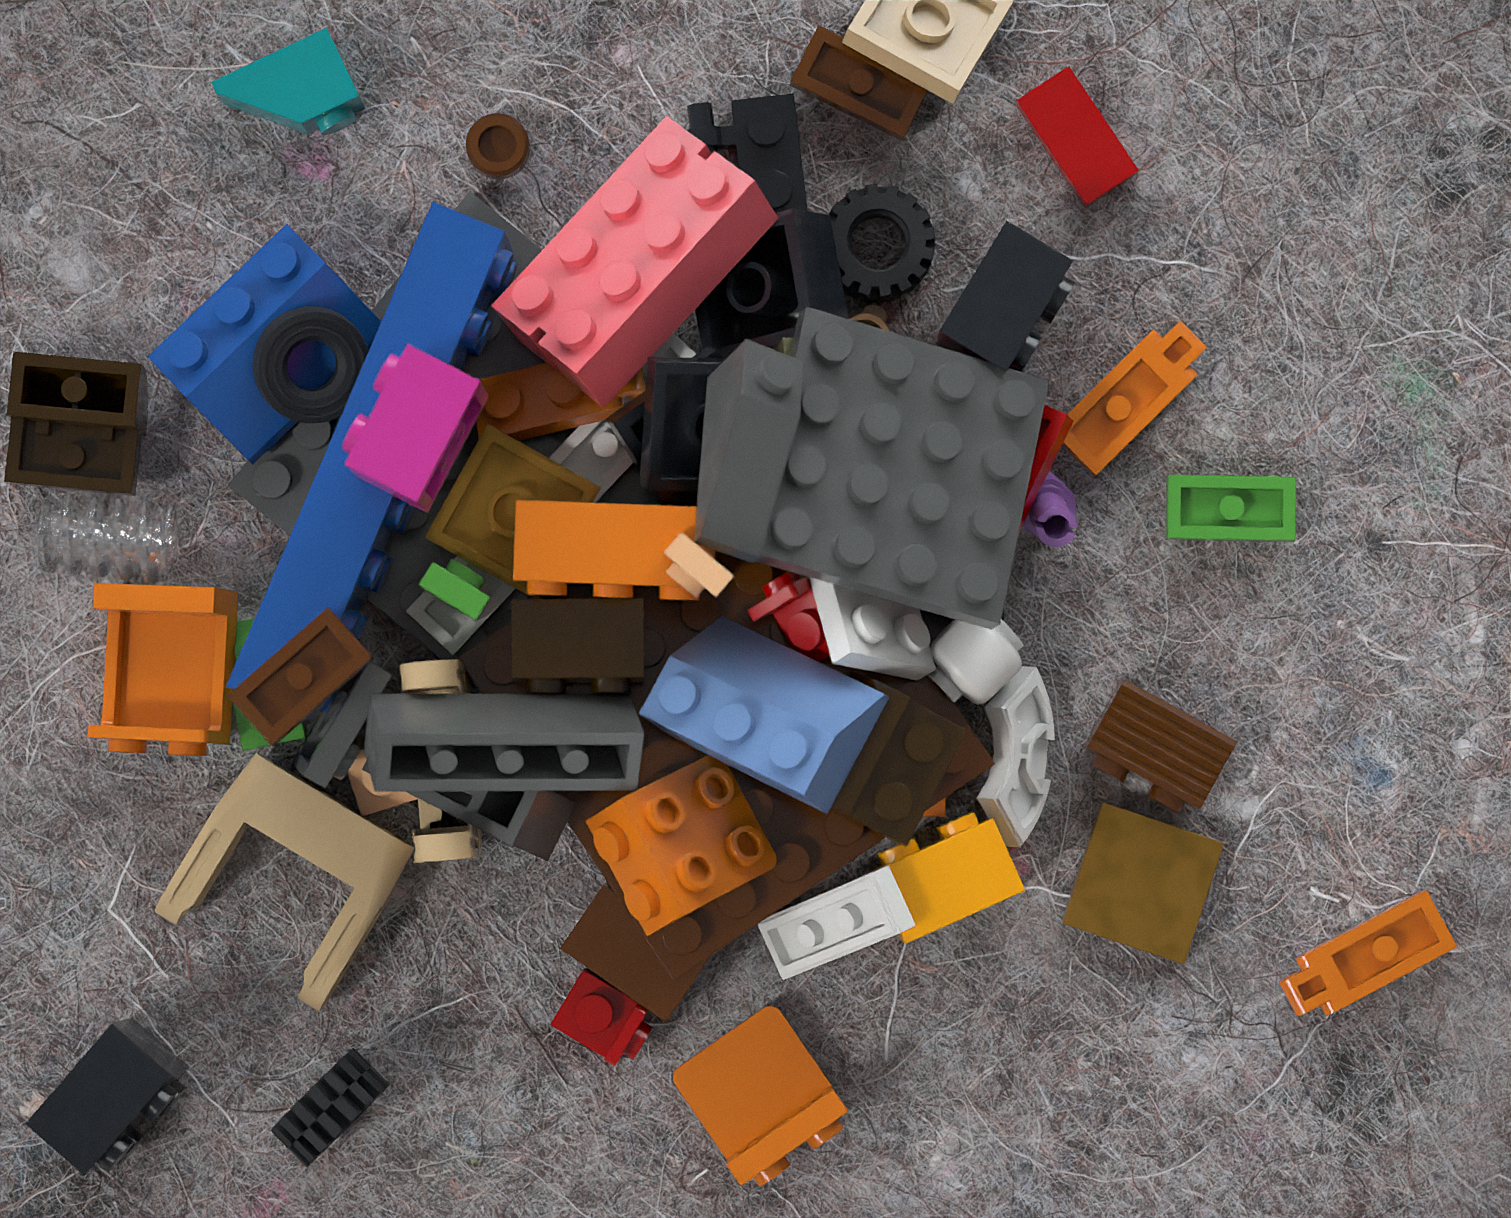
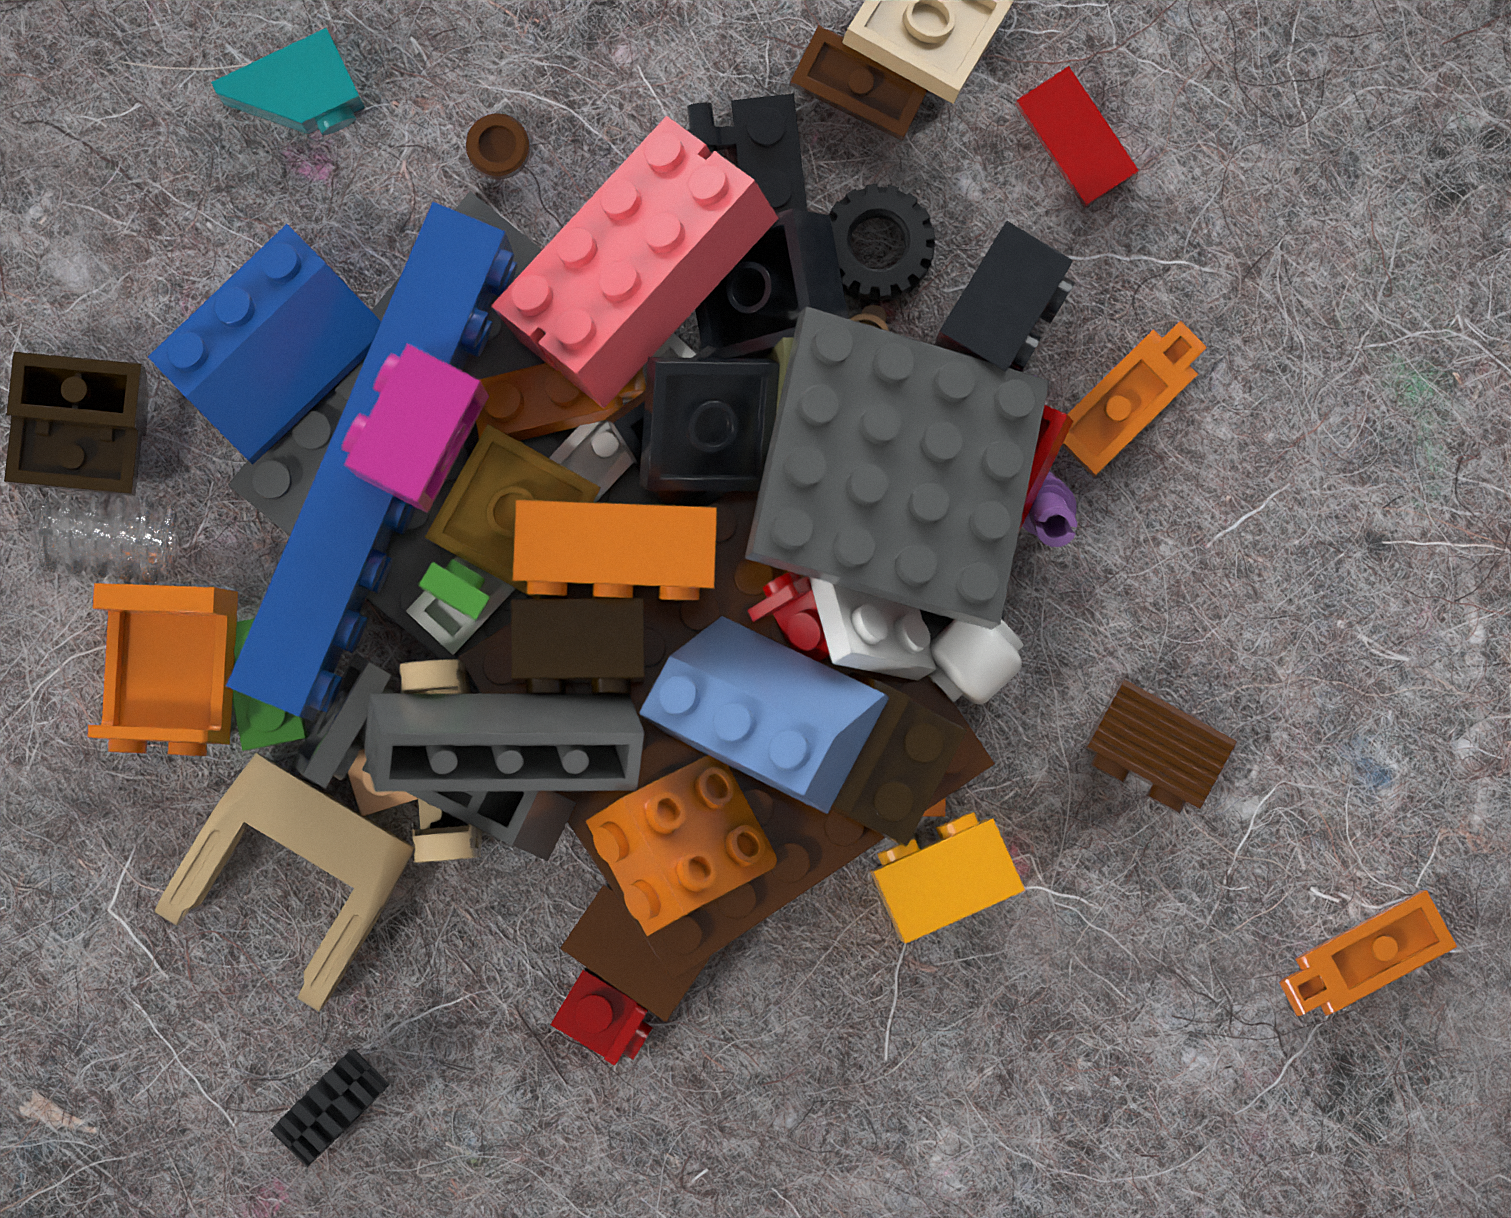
(108, 1096): black brick -> none
(278, 342): black tyre -> none
(300, 676): reddish brown plate -> none
(695, 568): light nougat plate -> none
(745, 447): dark grey slope -> none
(760, 1096): orange bracket -> none
(836, 923): white tile -> none
(1016, 782): white tile -> none
(1142, 883): pearl gold tile -> none
(1230, 508): bright green plate -> none

